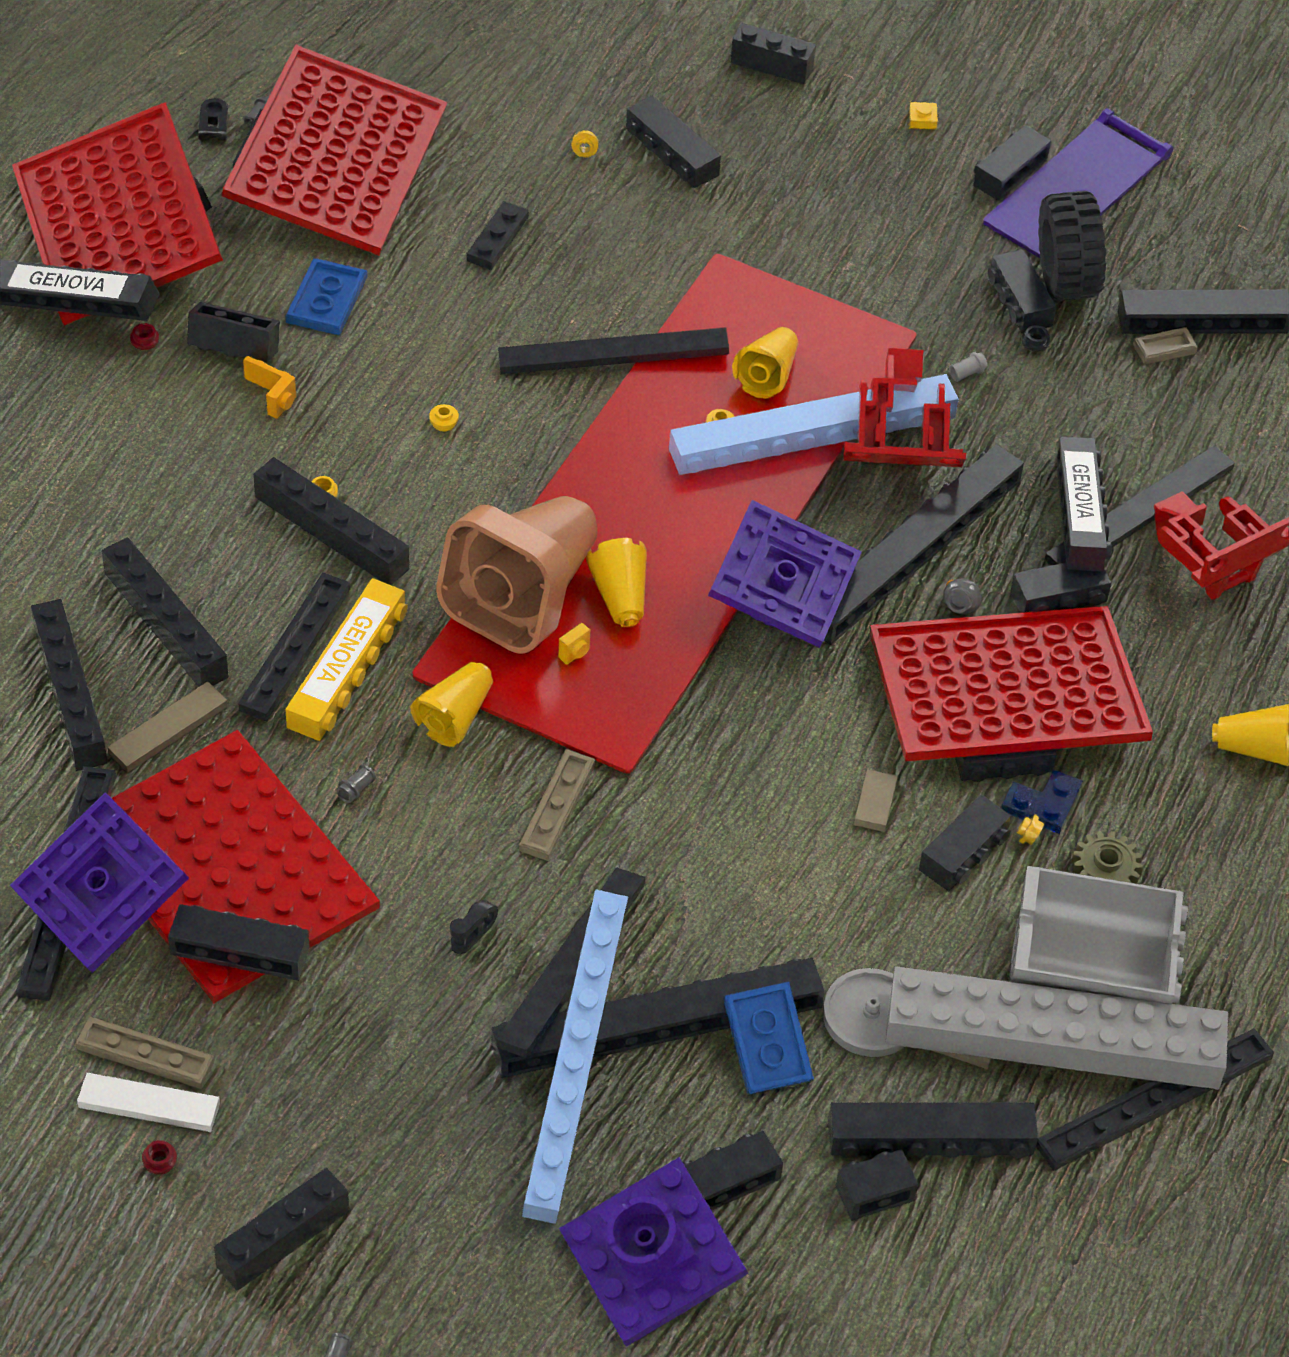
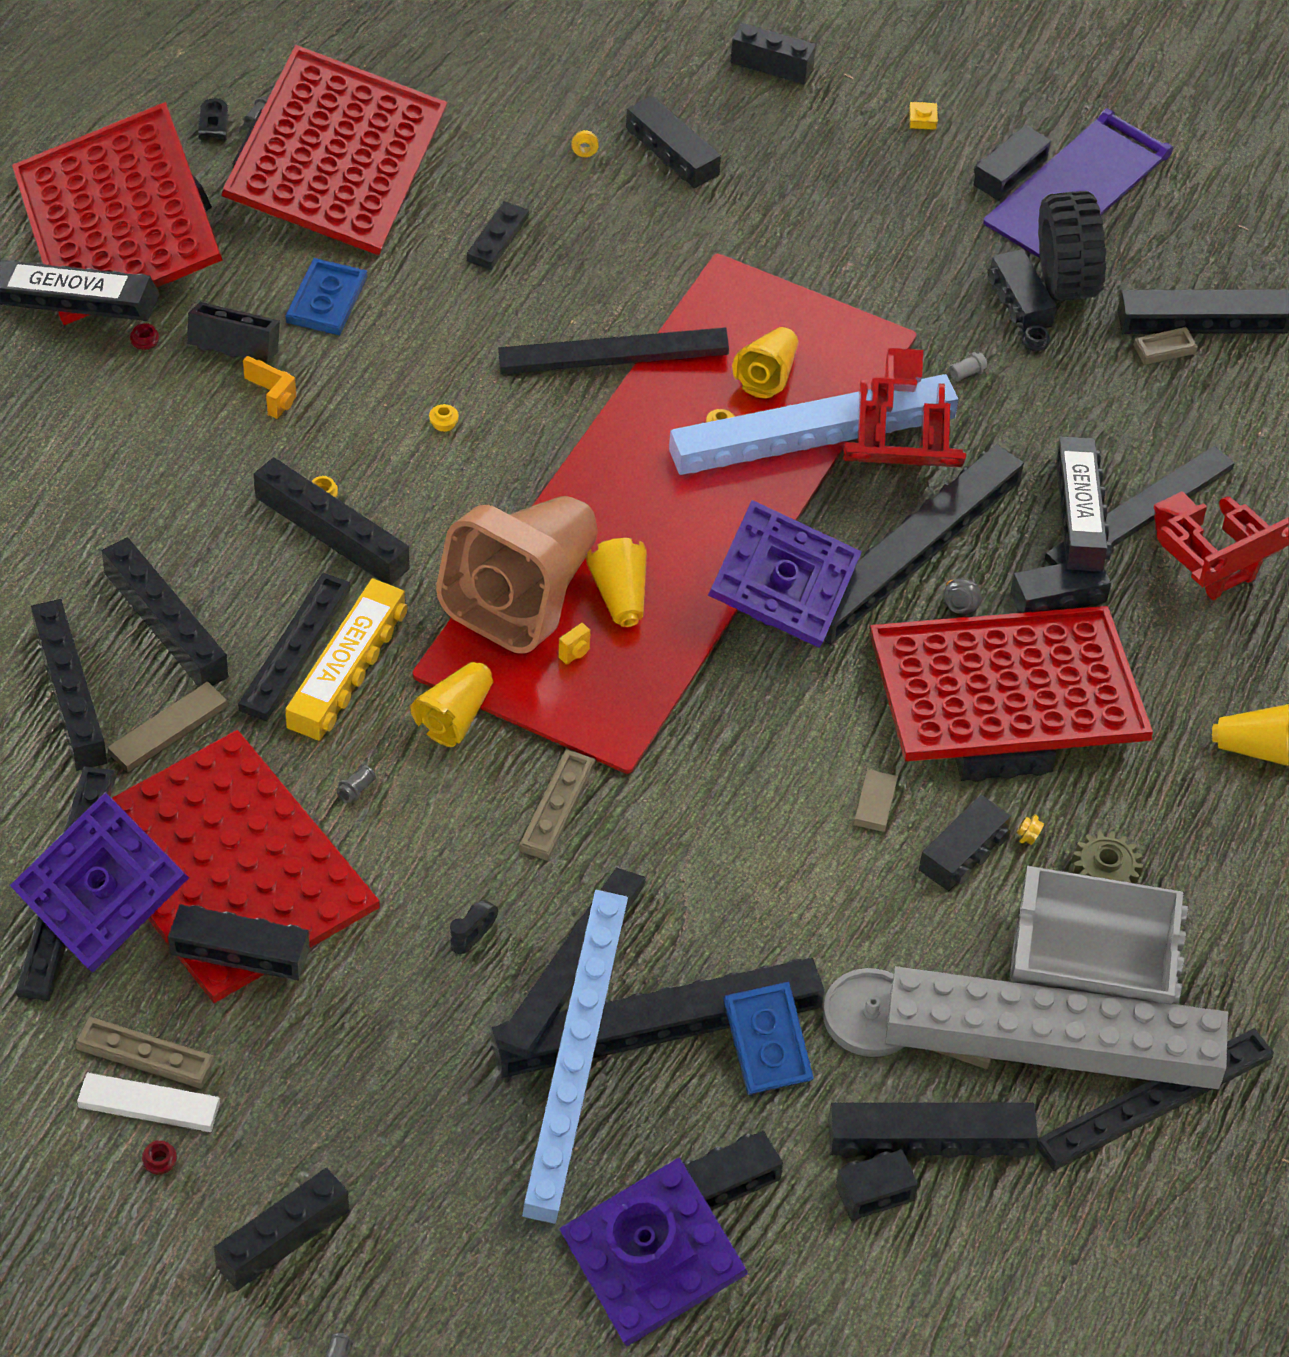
(1051, 805): clear blue plate -> none

